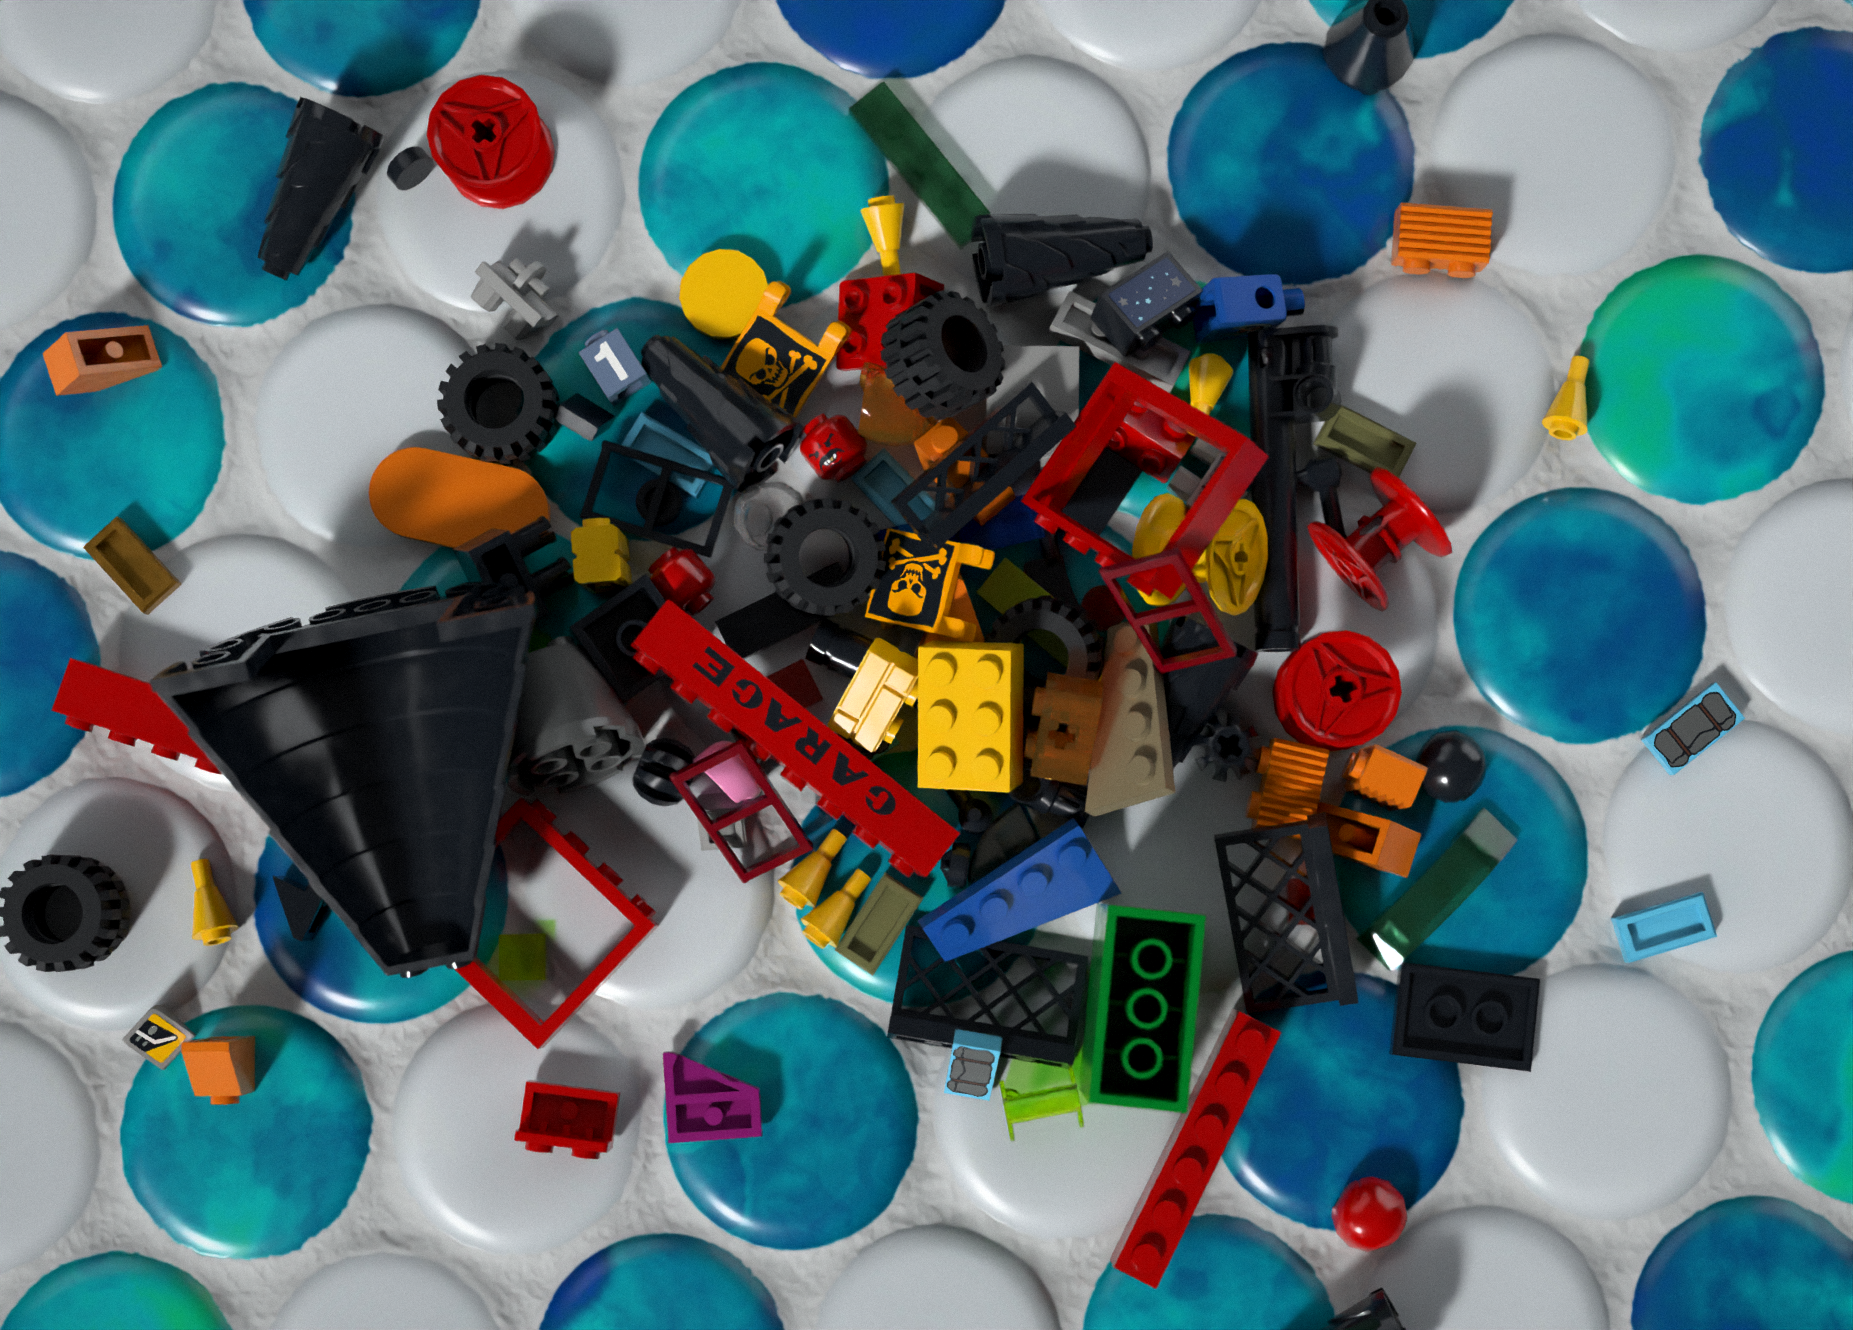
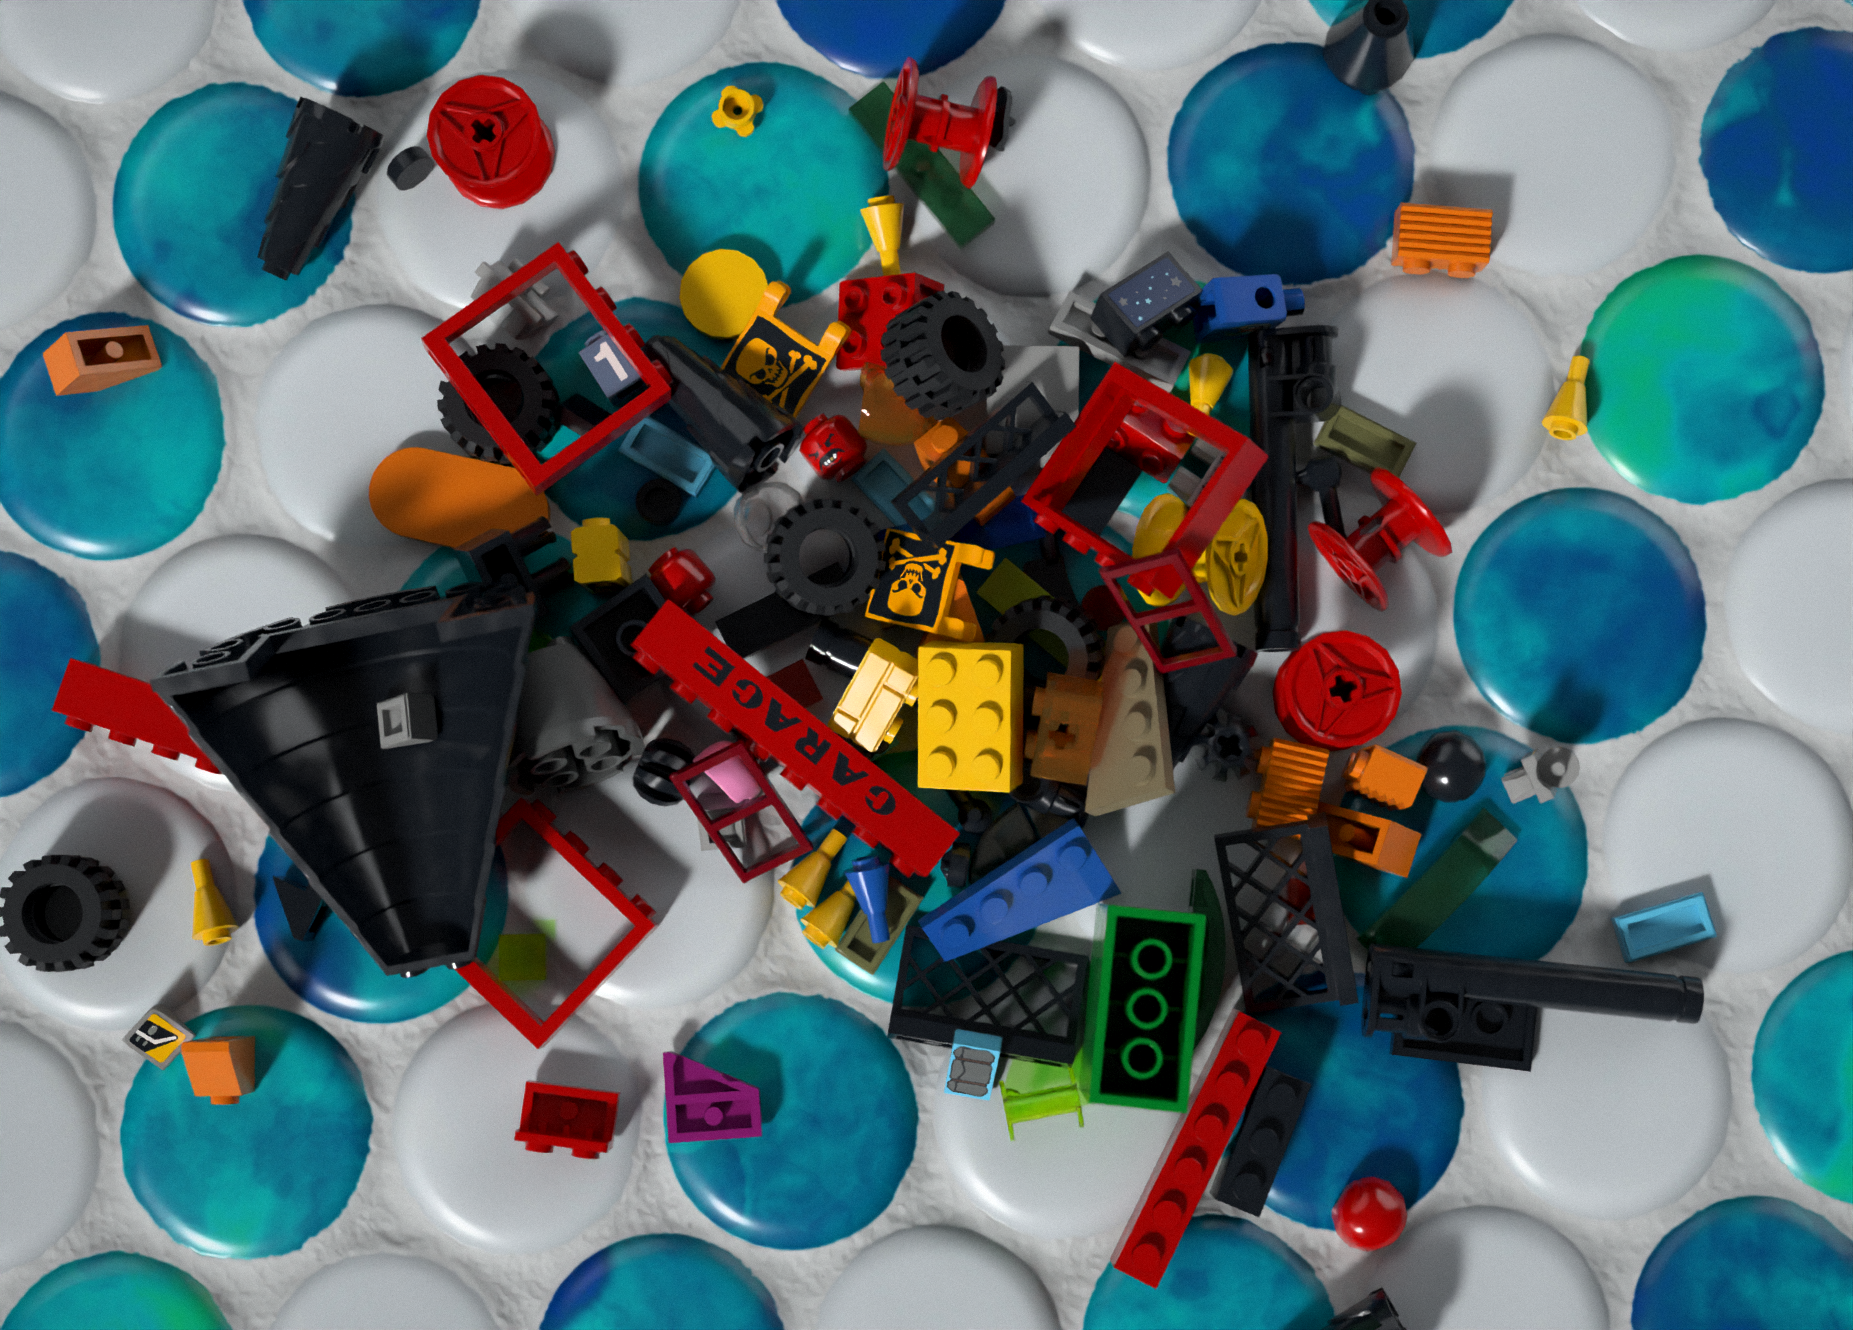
(132, 565): pearl gold tile -> none
(407, 720): none -> light grey slope
(601, 305): none -> red window
(667, 468): black window -> none
(736, 98): none -> yellow plate
(870, 884): none -> blue cone
(940, 123): none -> red piece
(1002, 119): none -> black piece
(1043, 253): black cone -> none
(1205, 901): none -> clear green slope
(1262, 1140): none -> black arch
(1421, 979): none -> black piece
(1542, 774): none -> light grey hips
(1693, 728): tile -> none

